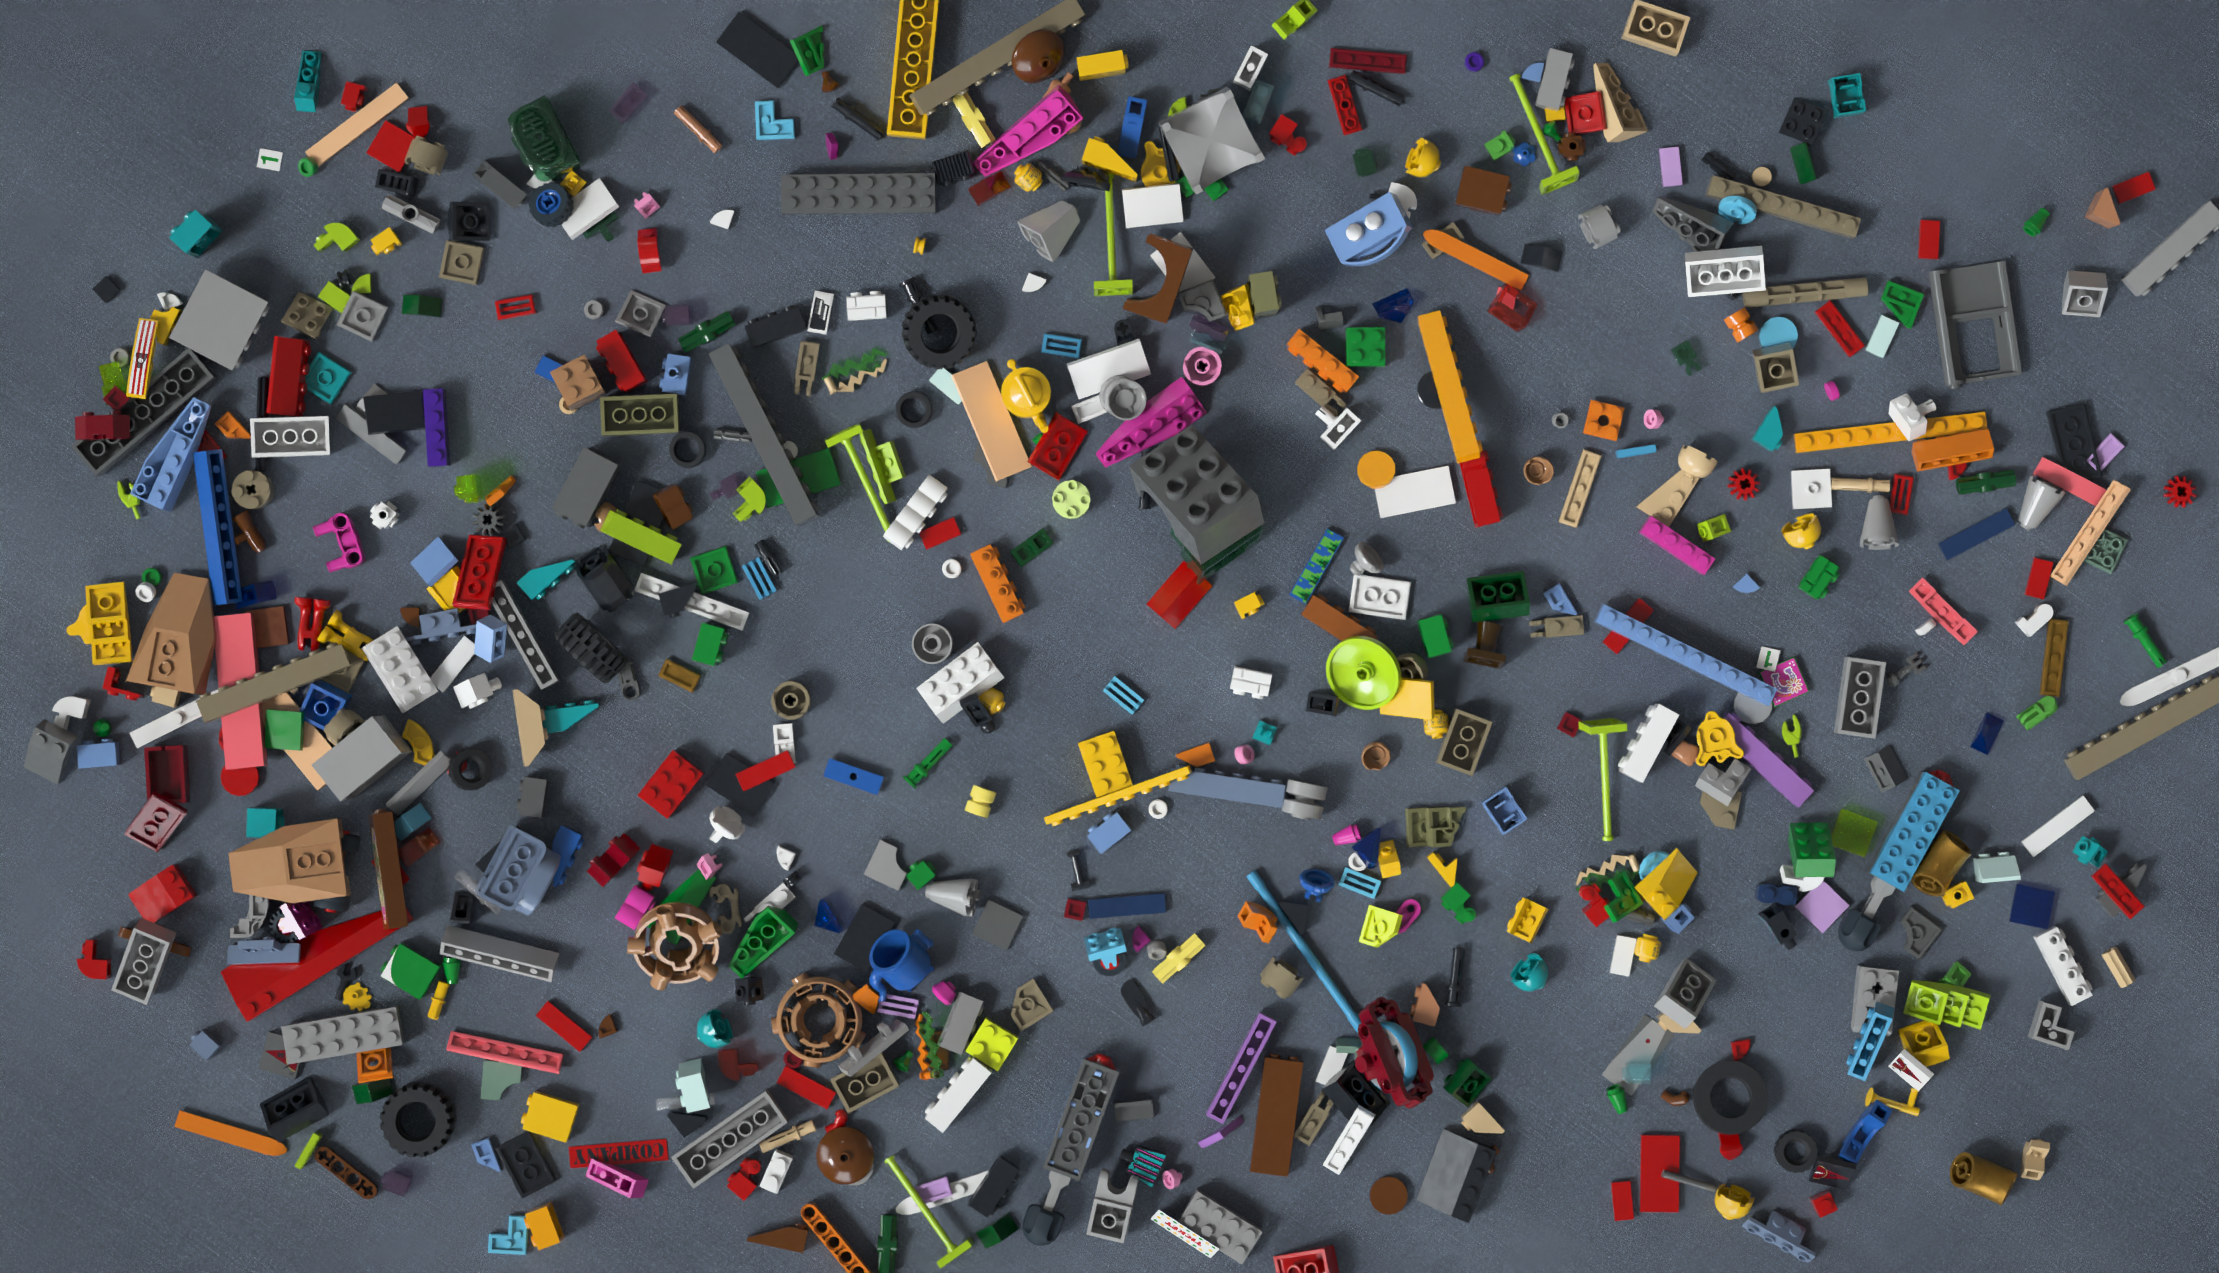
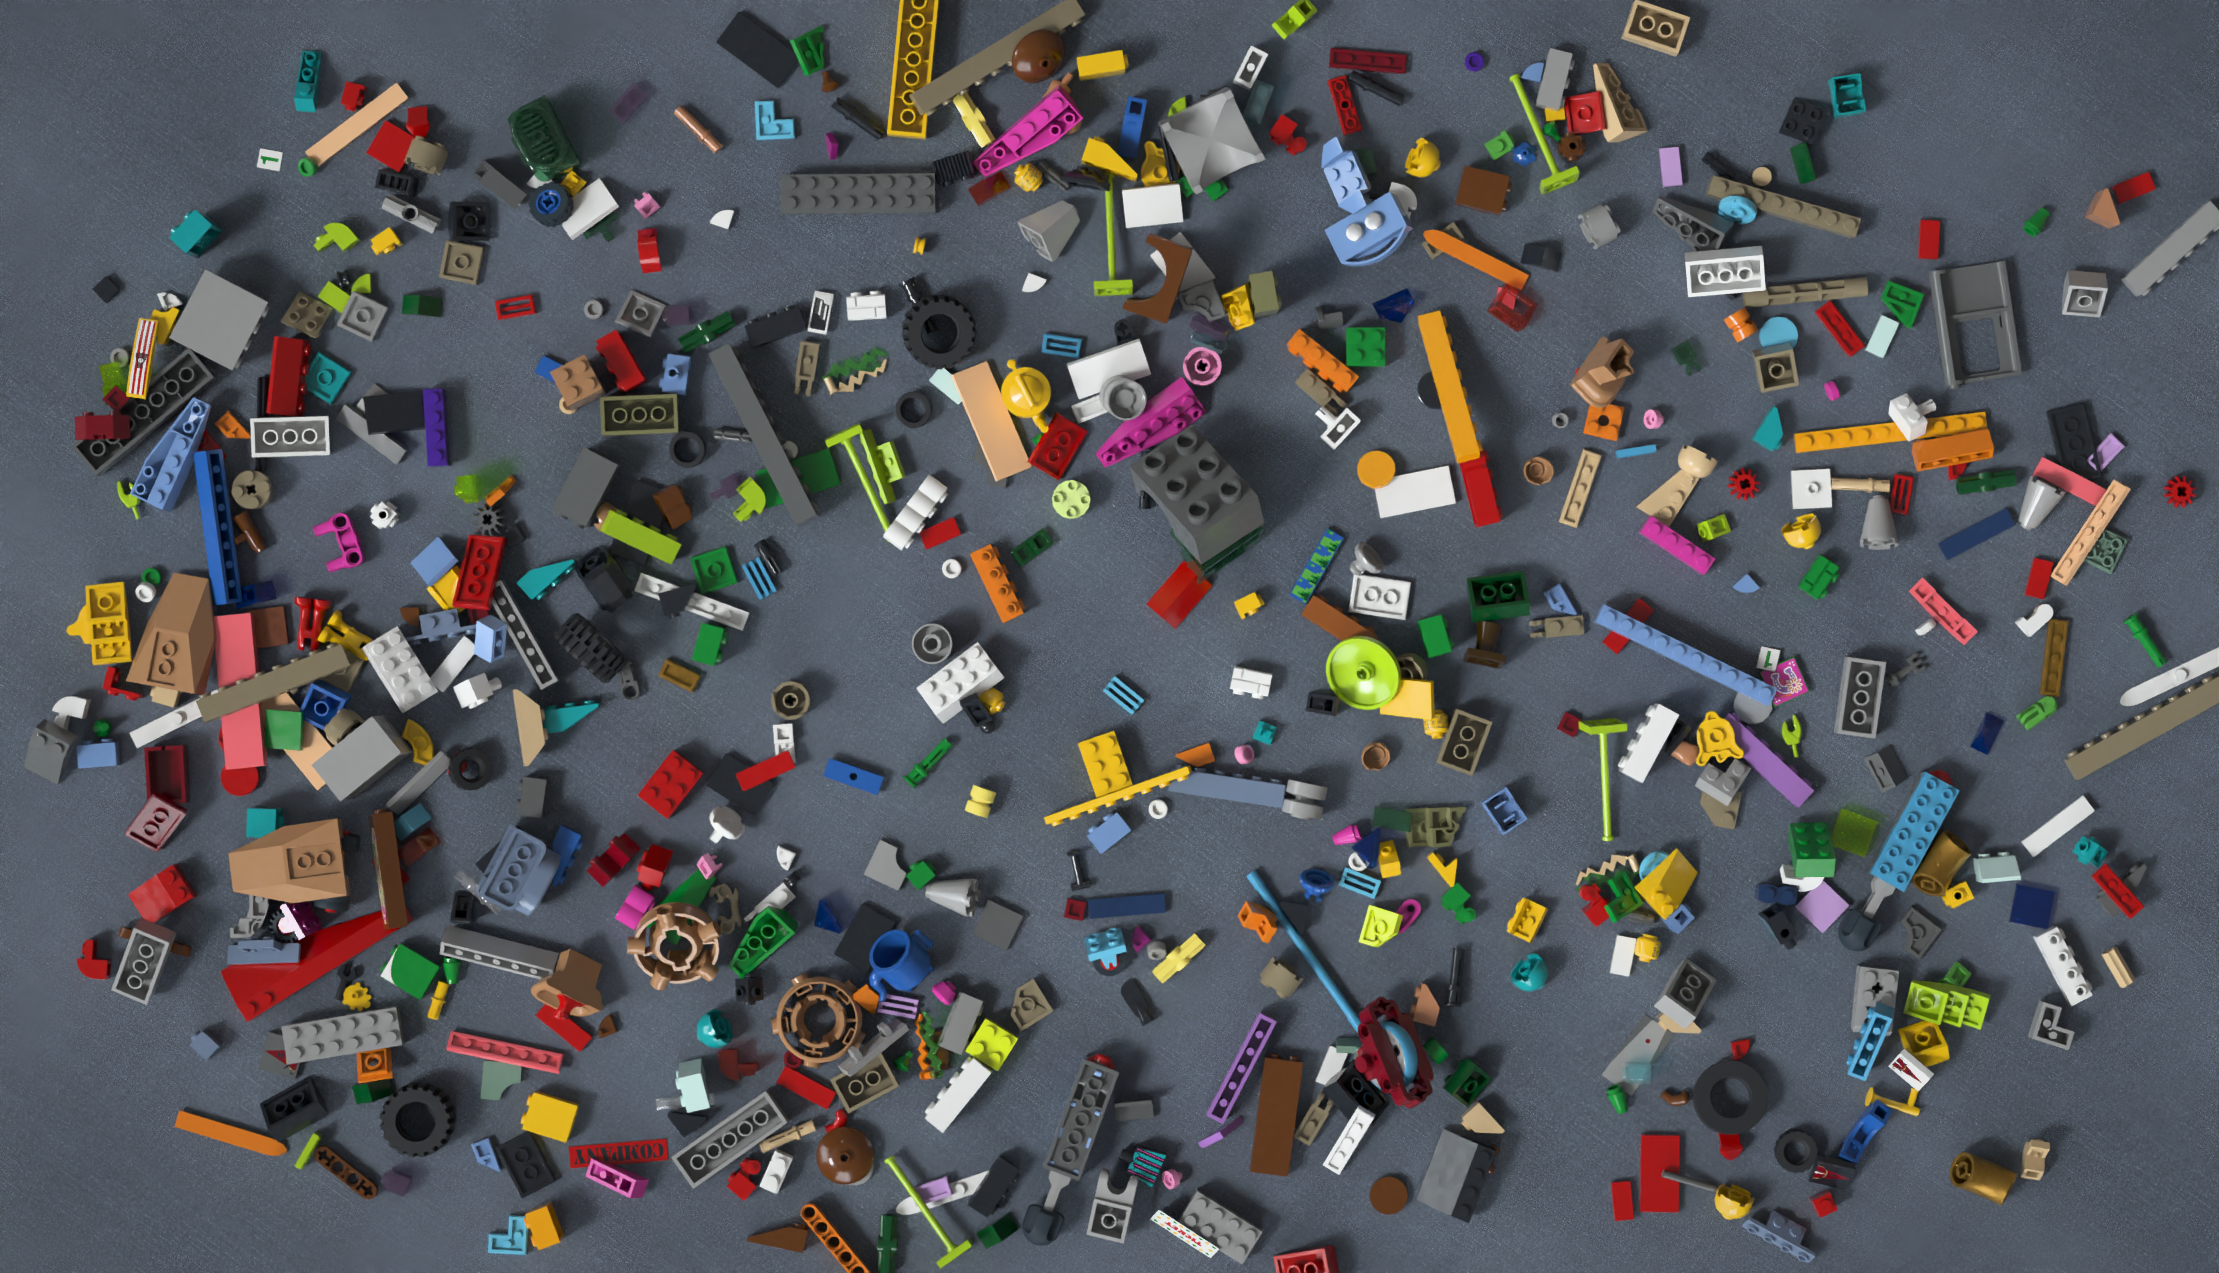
(571, 986): none -> medium nougat piece
(1345, 176): none -> medium blue piece
(1392, 819): none -> clear green tile
(1603, 372): none -> medium nougat piece

